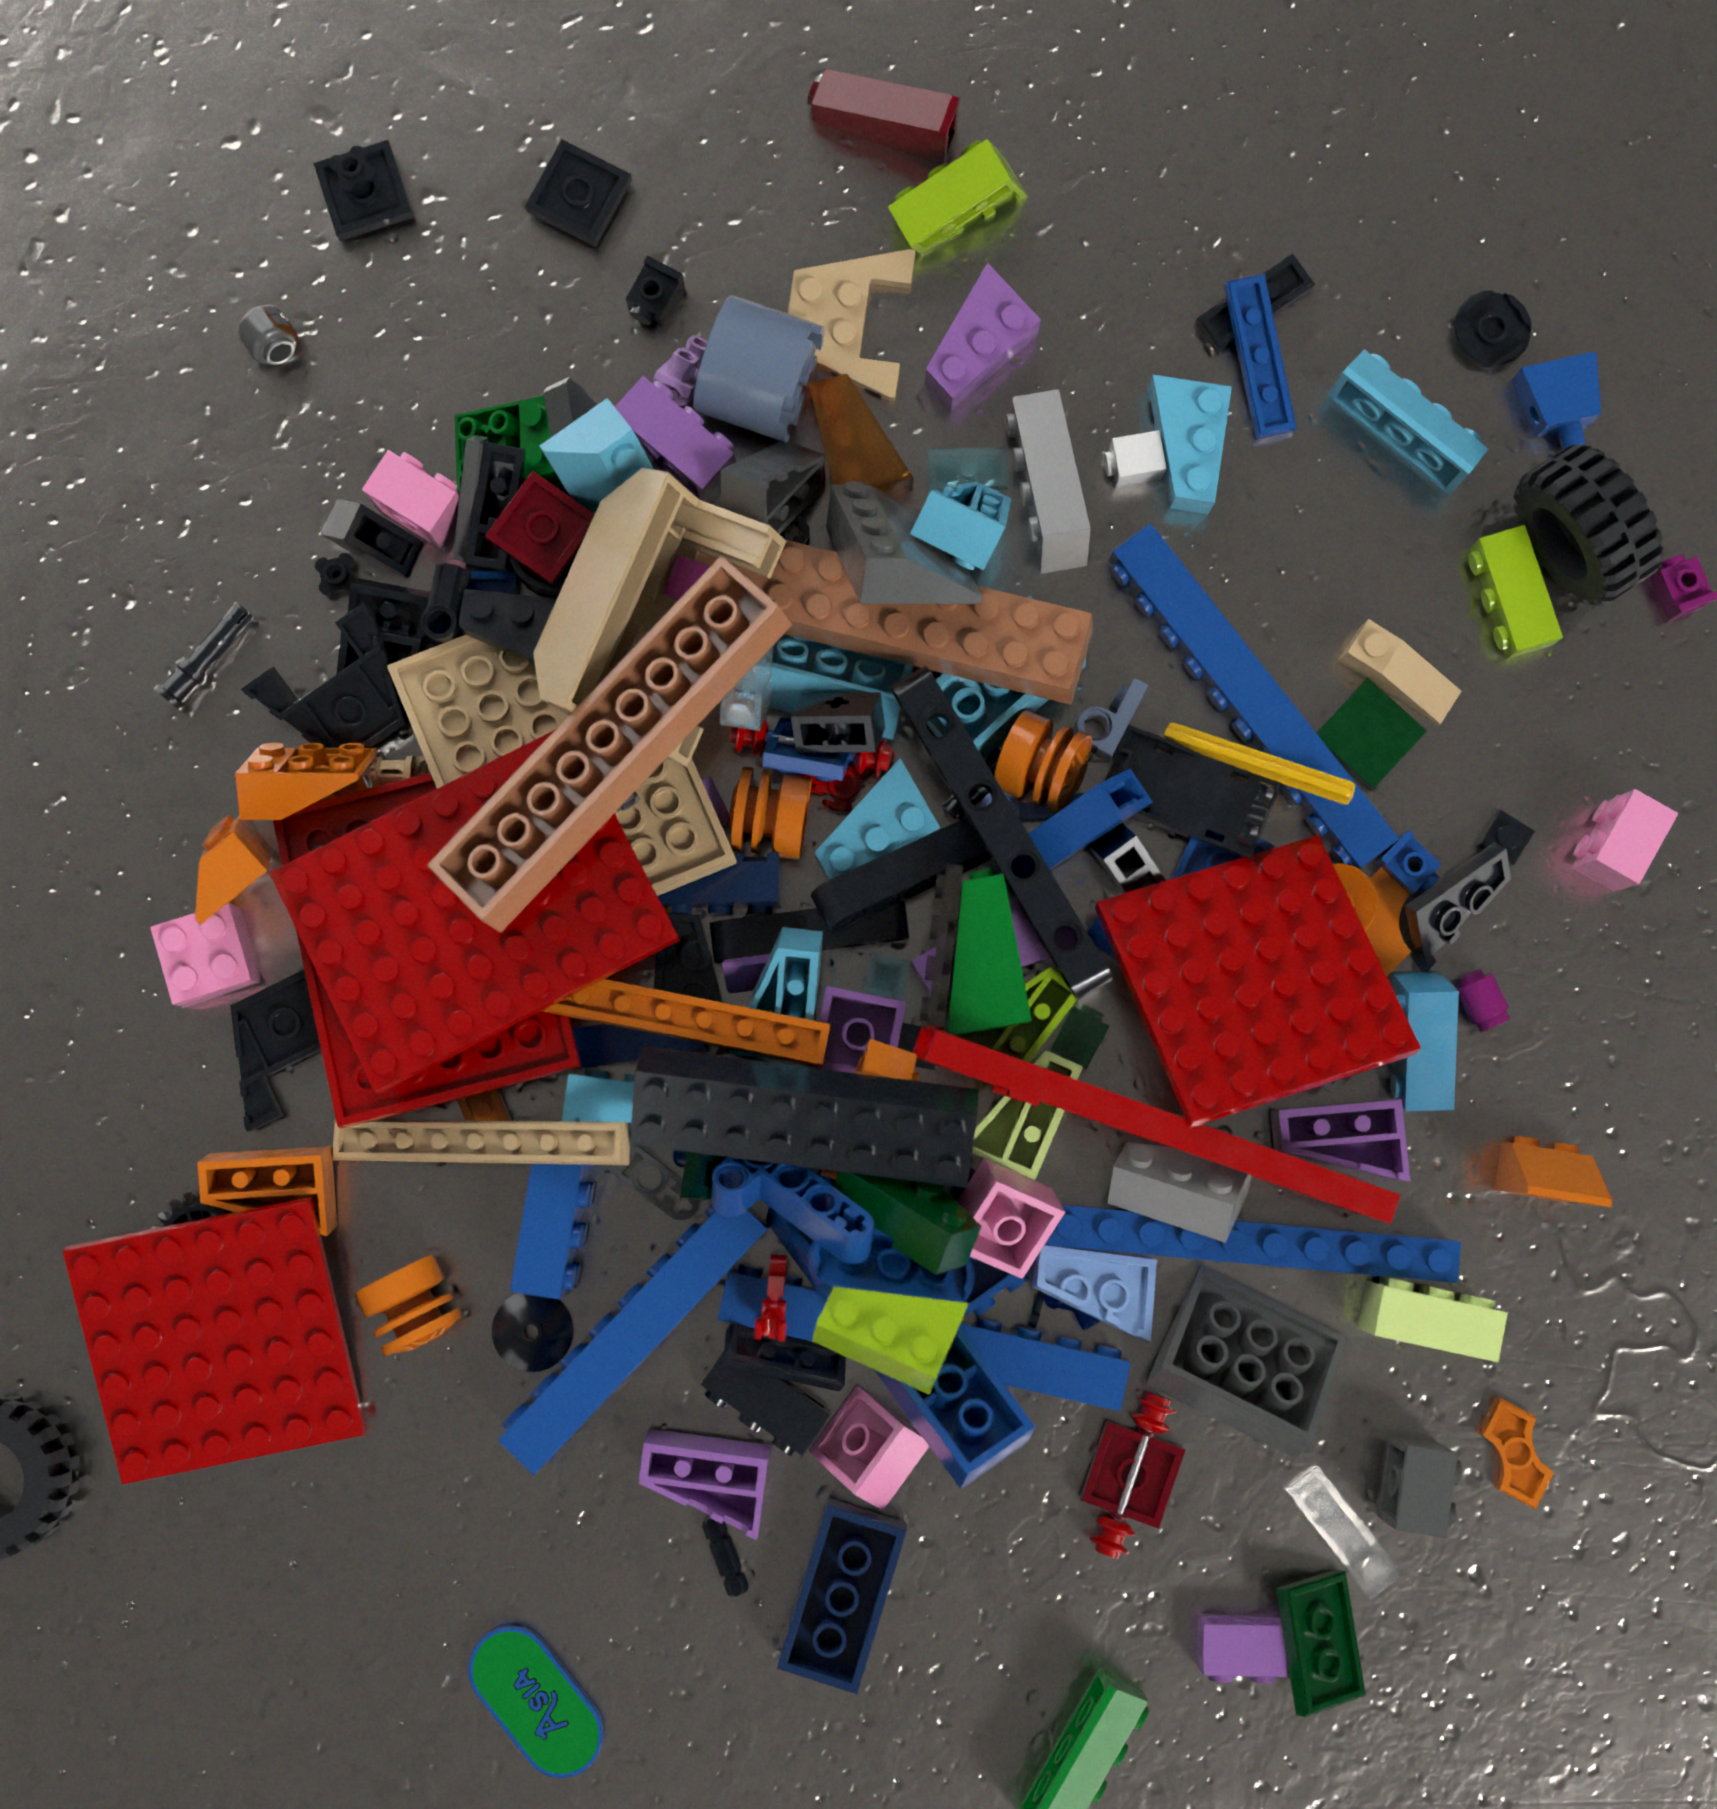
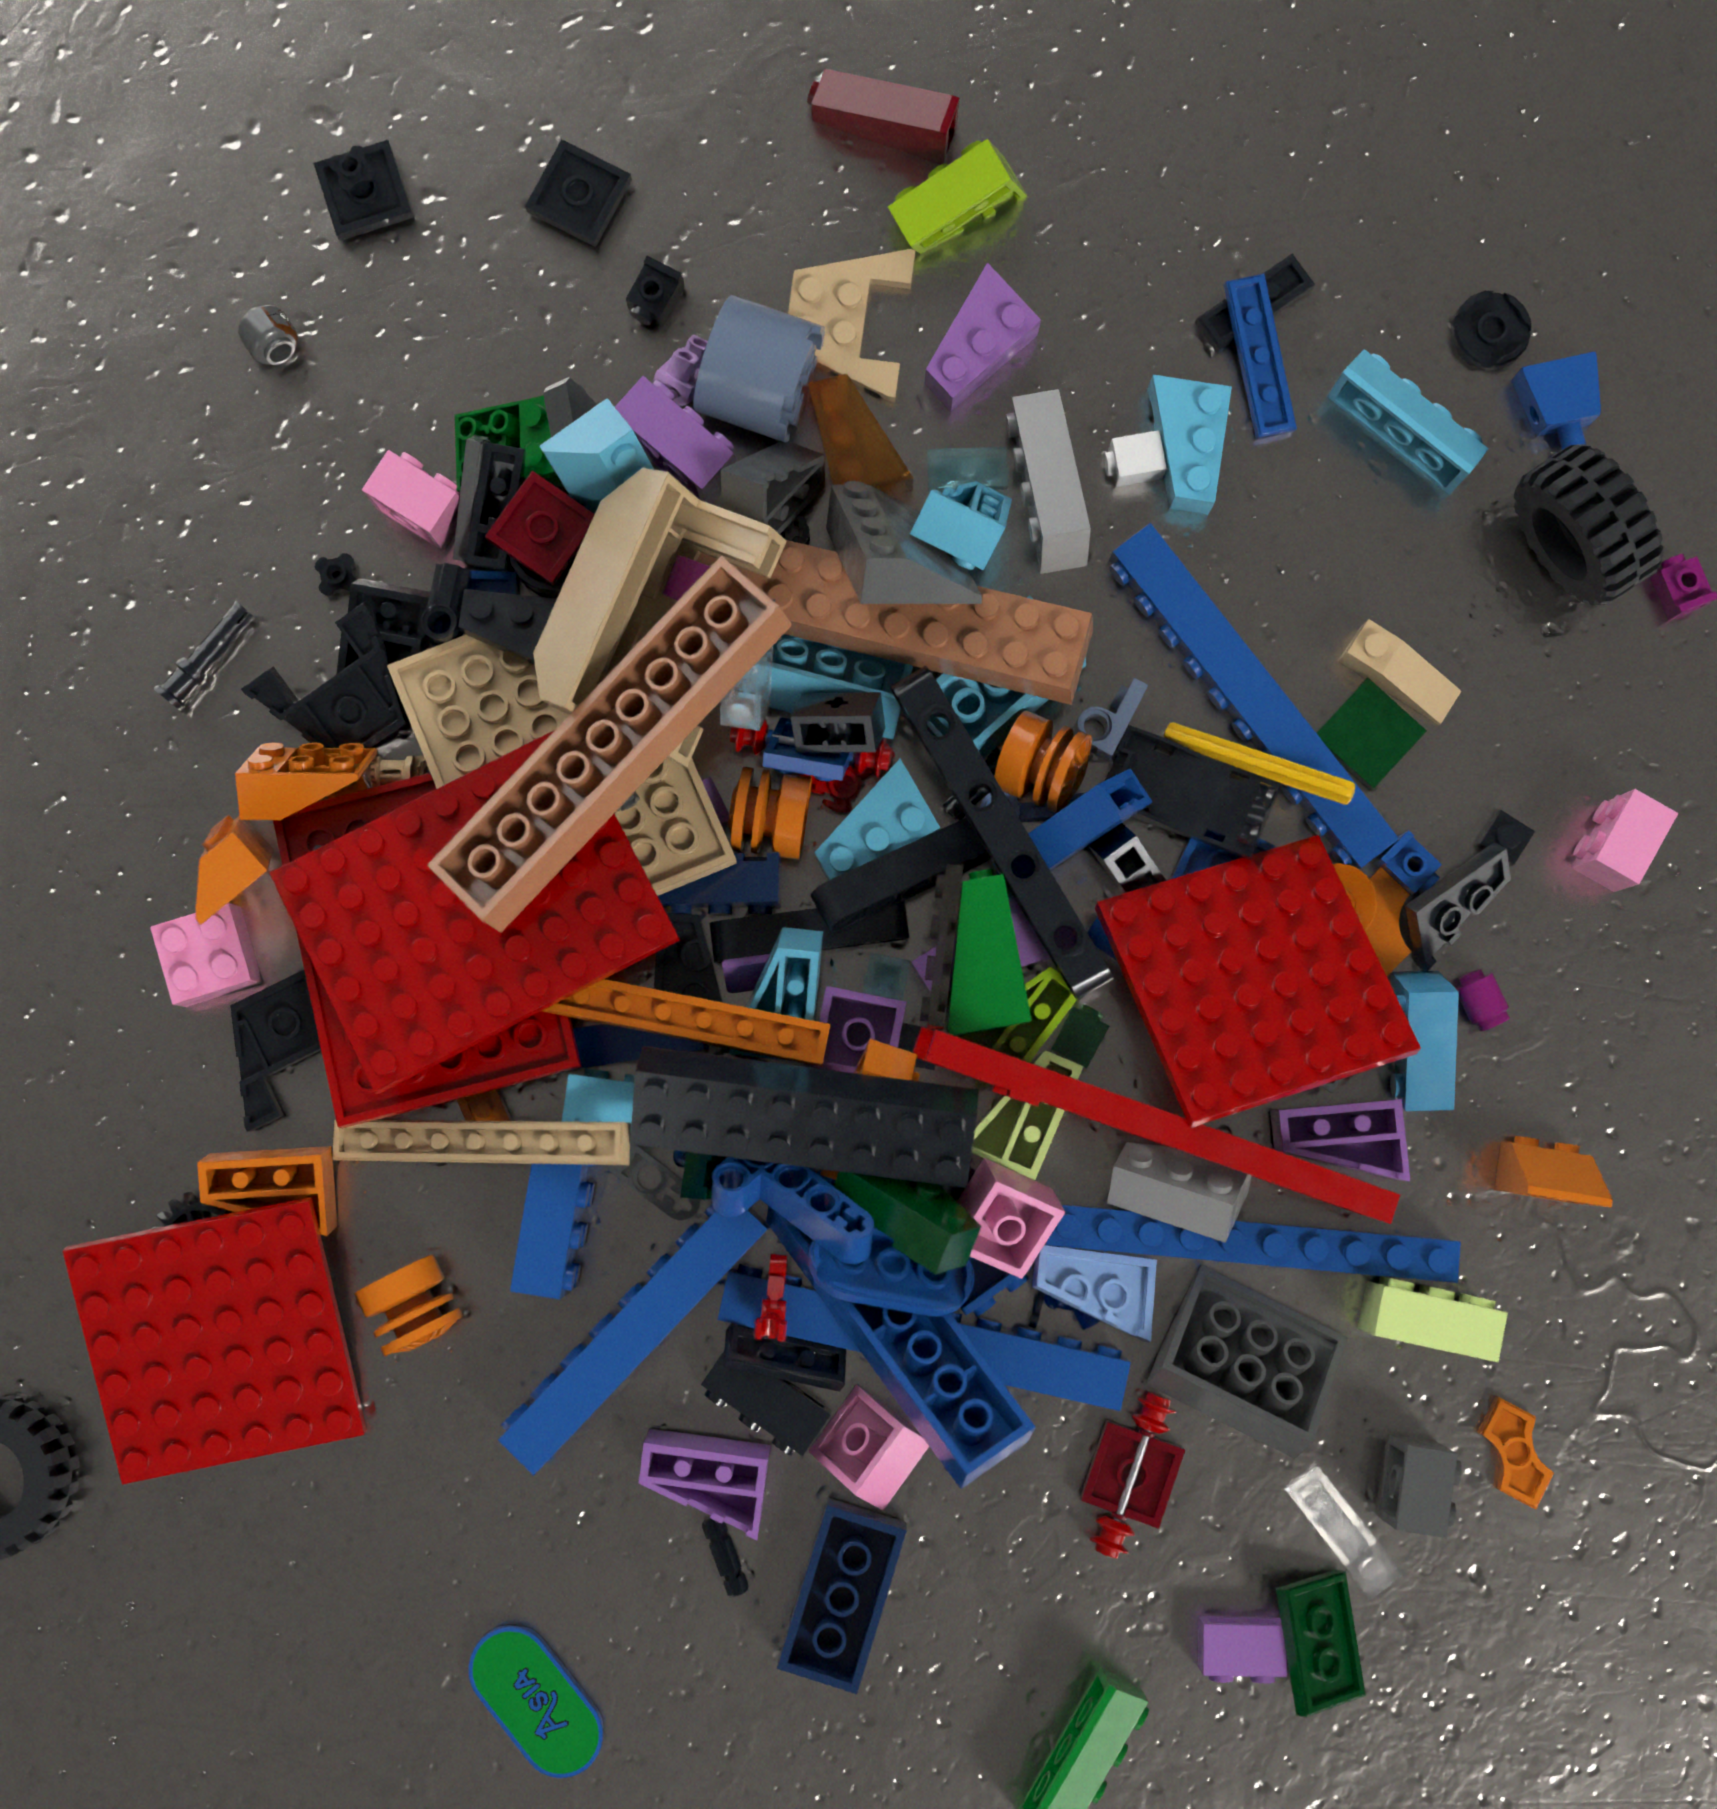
(371, 536): black slope -> none
(553, 1327): black dish -> none
(891, 1332): lime wedge -> none
(1514, 592): lime brick -> none

